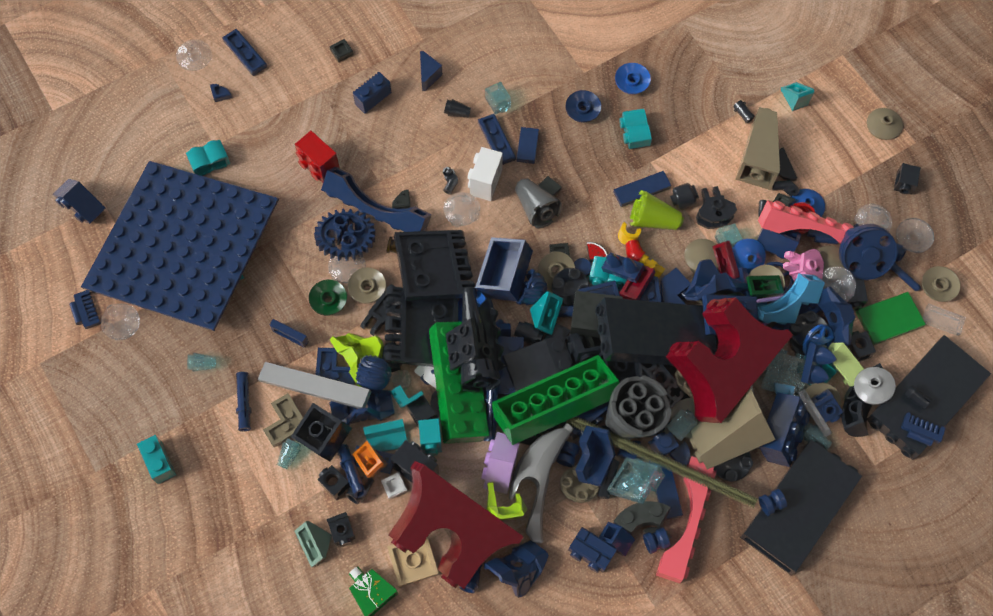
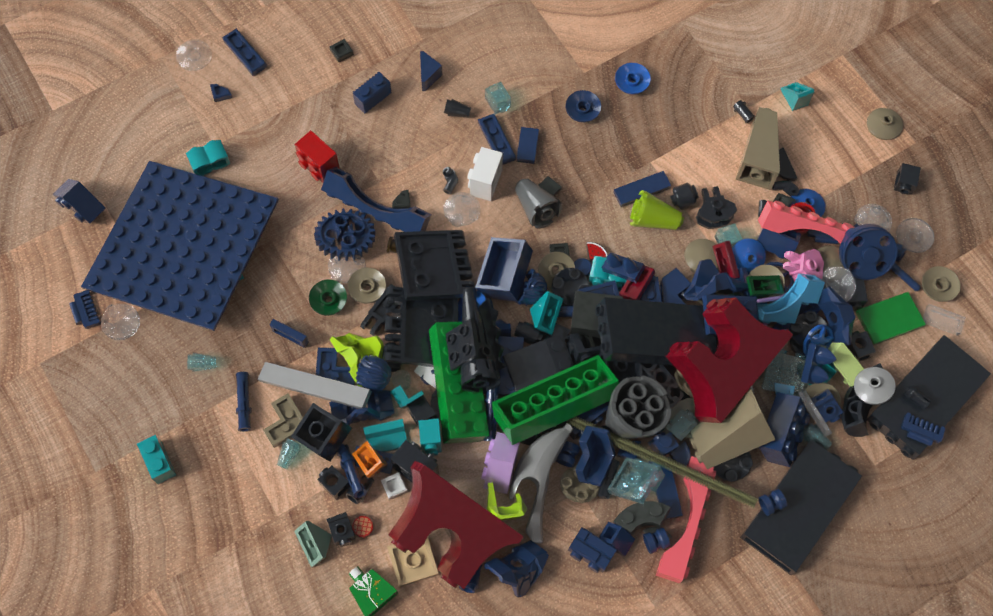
(362, 526): none -> tile
(635, 251): yellow piece -> none
(636, 128): teal brick -> none

